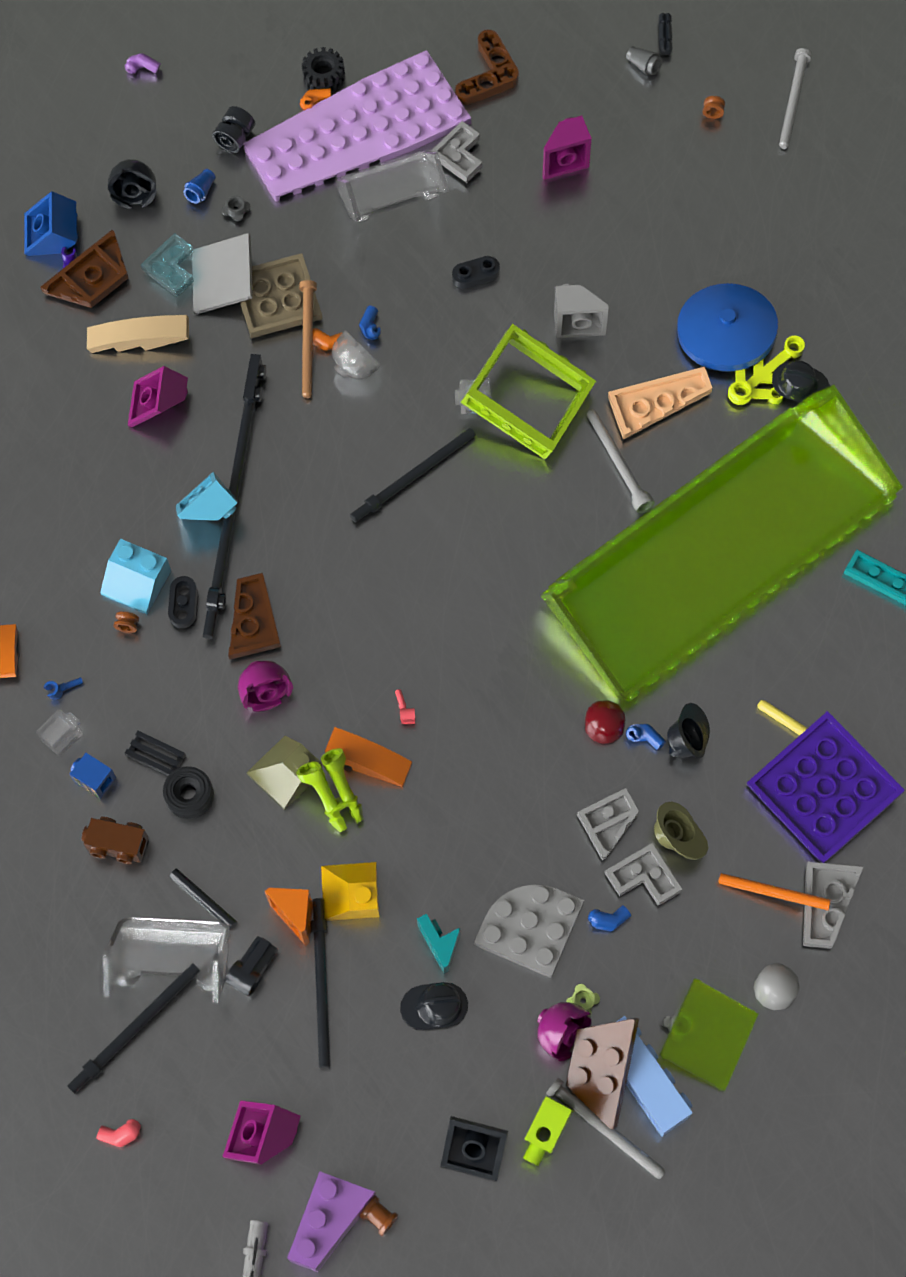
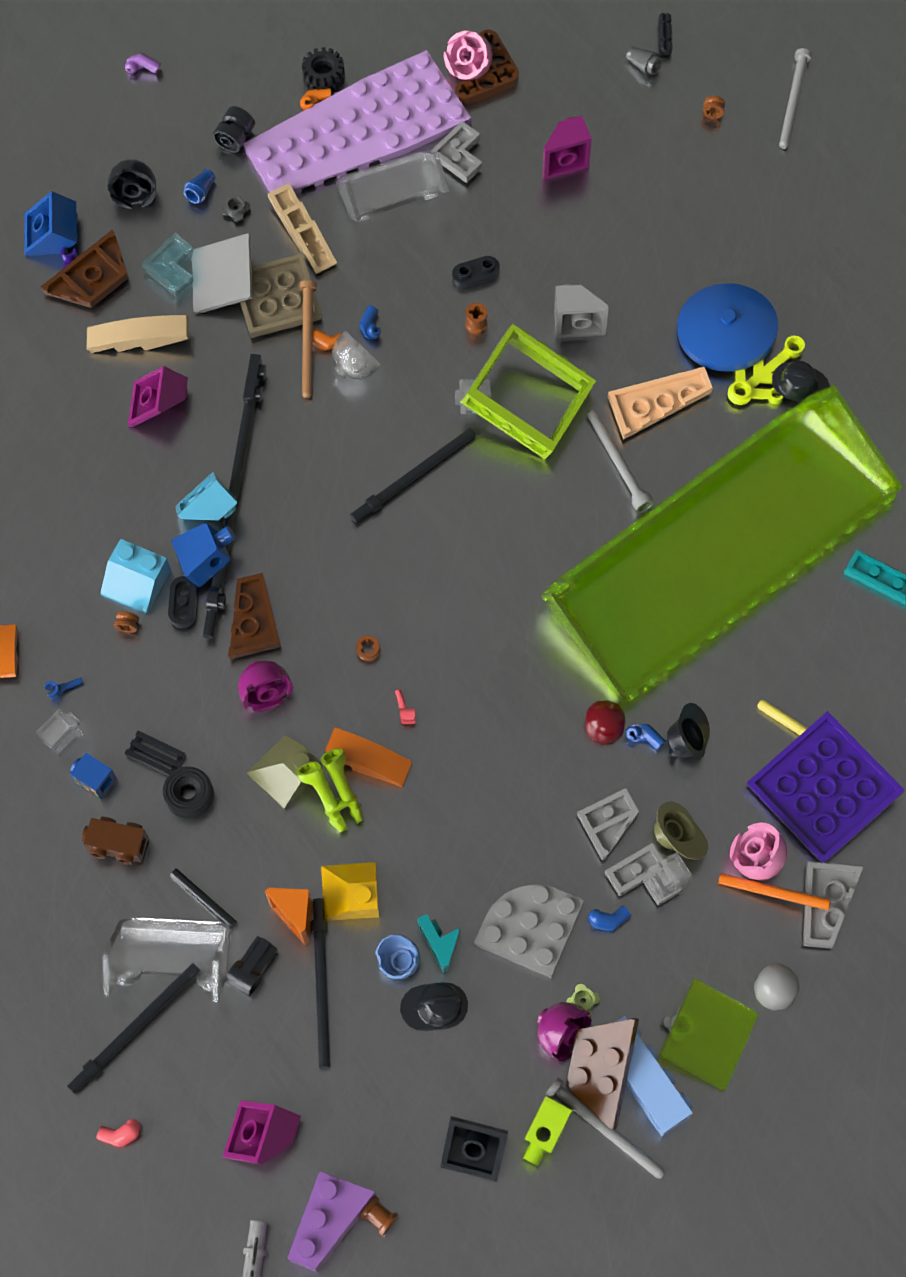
(203, 552): none -> blue torso
(302, 229): none -> tan slope
(367, 640): none -> dark orange bush
(397, 956): none -> medium blue hair
(468, 55): none -> bright pink cylinder
(476, 318): none -> dark orange bush
(668, 876): none -> clear brick
(759, 852): none -> bright pink cylinder

